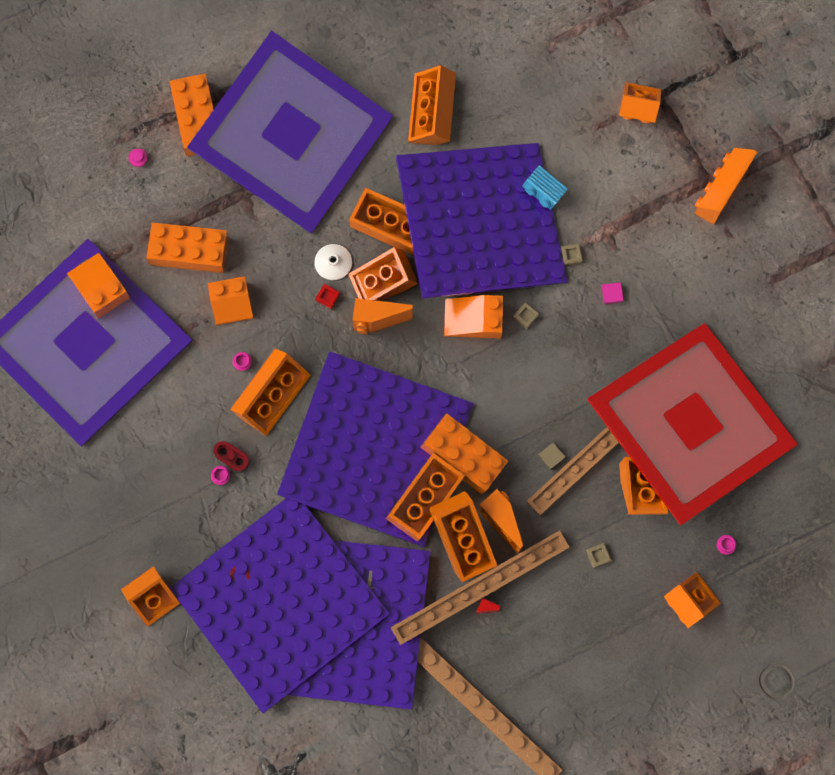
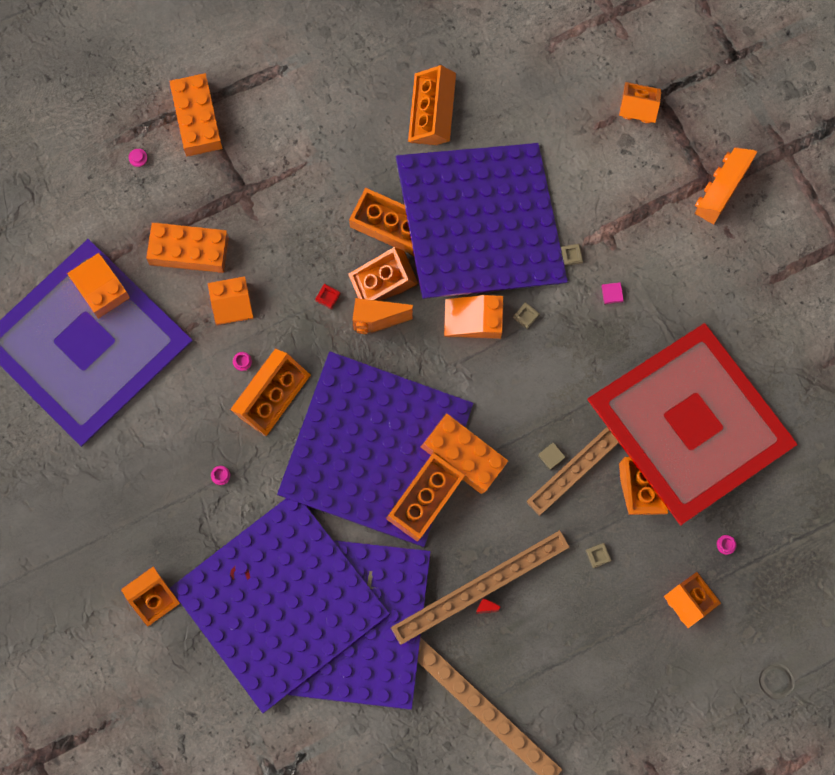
(232, 456): dark red plate -> none
(290, 132): baseplate -> none
(334, 270): white dish -> none
(463, 536): orange brick -> none
(500, 516): orange slope -> none
(544, 187): dark azure brick -> none

